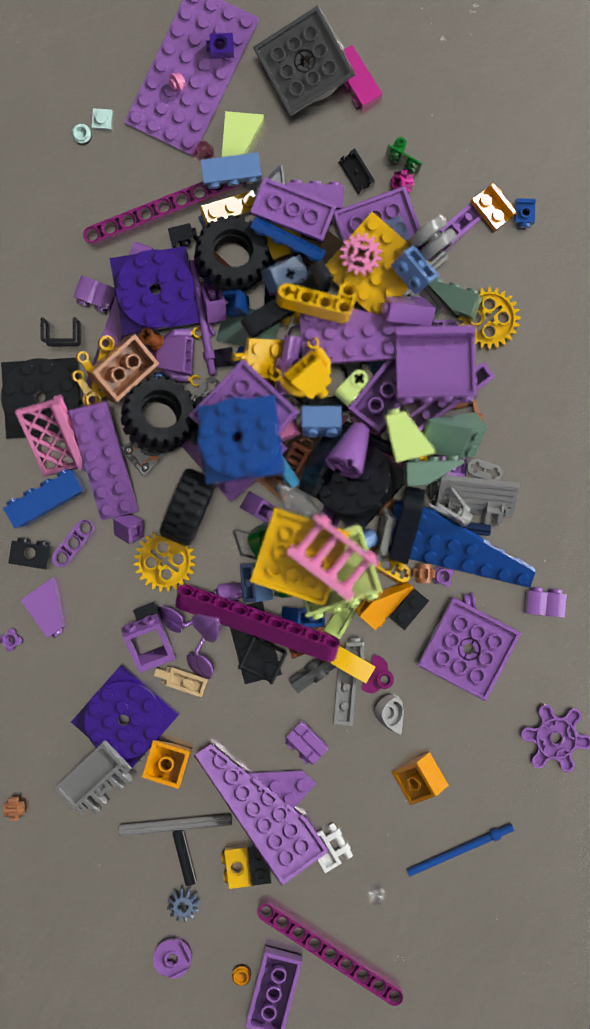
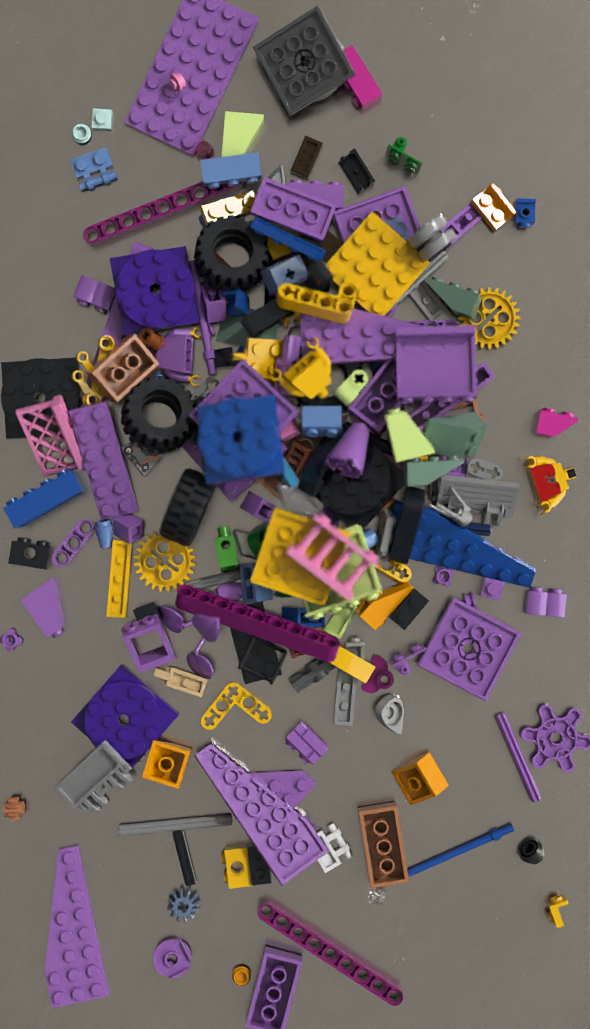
(61, 341): black piece -> none
(73, 952): none -> medium lavender wing
(93, 163): none -> medium blue plate
(104, 532): none -> medium blue cone
(119, 579): none -> yellow plate
(182, 235): black brick -> none
(215, 579): none -> light grey axle
(227, 51): dark purple brick -> none
(227, 558): none -> bright green torso
(238, 700): none -> yellow beam
(306, 157): none -> dark brown plate
(354, 242): bright pink gear -> none
(383, 845): none -> nougat brick
(400, 662): none -> medium lavender hinge
(401, 179): dark pink gear -> none
(408, 310): medium lavender slope -> none
(414, 270): medium blue brick -> none
(423, 573): nougat gear -> none
(491, 588): none -> medium lavender brick
(518, 757): none -> medium lavender axle
(532, 851): none -> pearl dark grey cone
(548, 480): none -> torso
(551, 424): none -> dark pink slope
(554, 914): none -> yellow bracket

